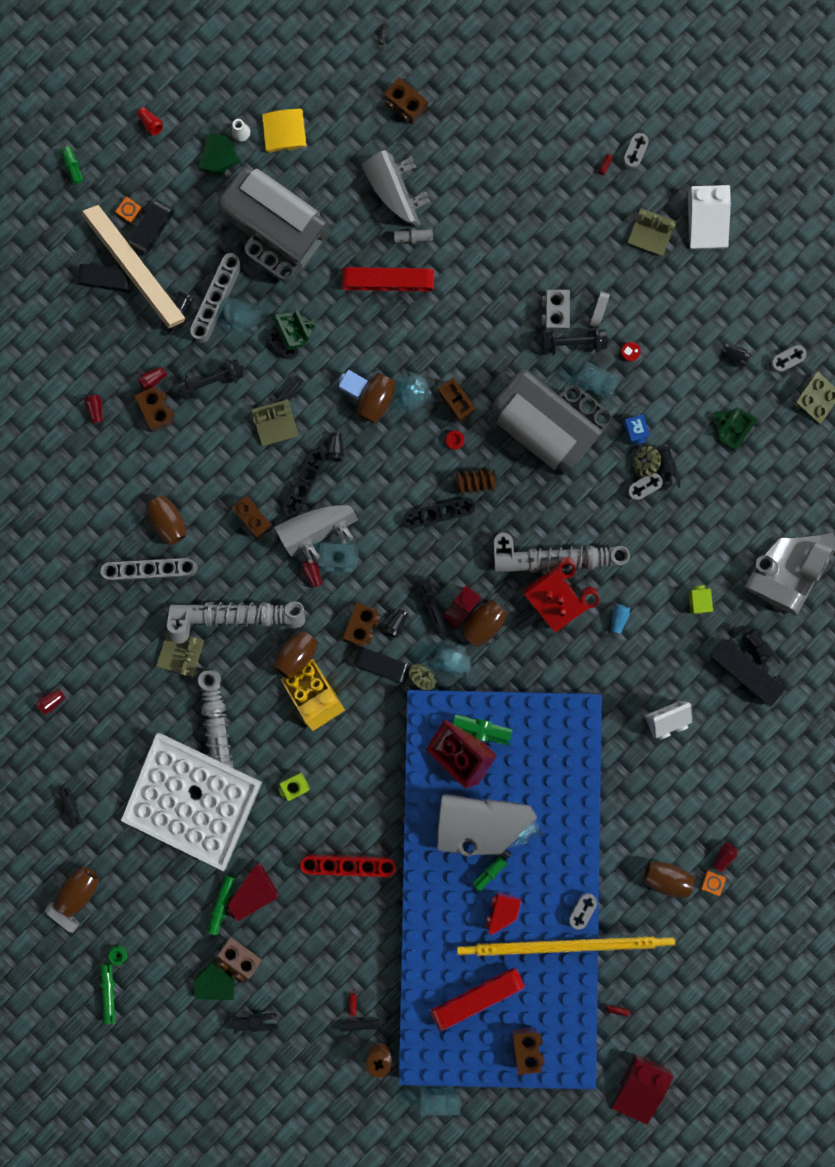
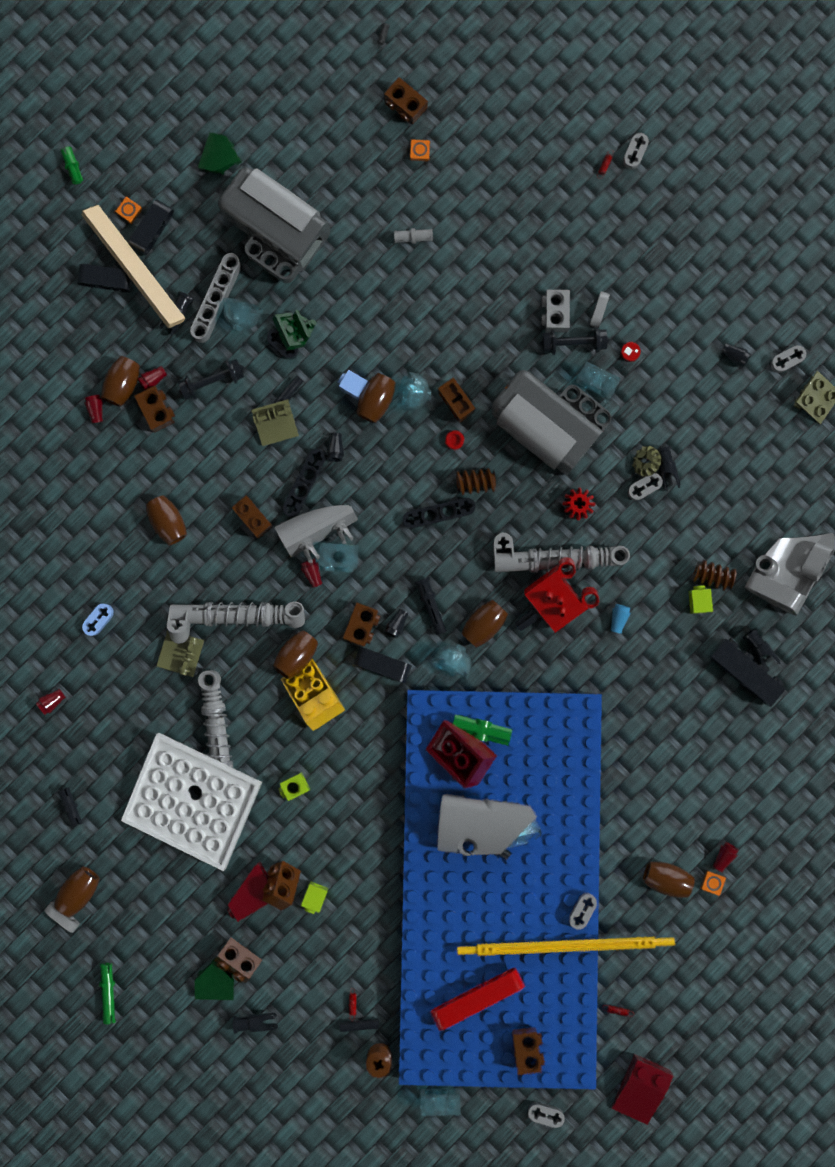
(95, 616): none -> light blue beam
(117, 950): green plate -> none
(120, 381): none -> reddish brown piece
(139, 569): light grey beam -> none
(151, 123): red cone -> none
(218, 912): green pin -> none
(240, 130): white cone -> none
(281, 885): none -> reddish brown brick
(284, 130): yellow slope -> none
(314, 897): none -> lime brick
(338, 869): red beam -> none
(387, 279): red beam -> none
(388, 184): light grey piece -> none
(420, 150): none -> orange tile
(425, 683): olive gear -> none
(461, 607): dark red slope -> none
(489, 873): green axle -> none
(504, 912): red slope -> none
(547, 1110): none -> light grey beam
(574, 508): none -> red gear
(636, 429): blue brick -> none
(651, 232): olive hinge -> none
(669, 719): white slope -> none
(709, 216): white slope -> none
(715, 575): none -> reddish brown piece
(734, 427): dark green slope -> none

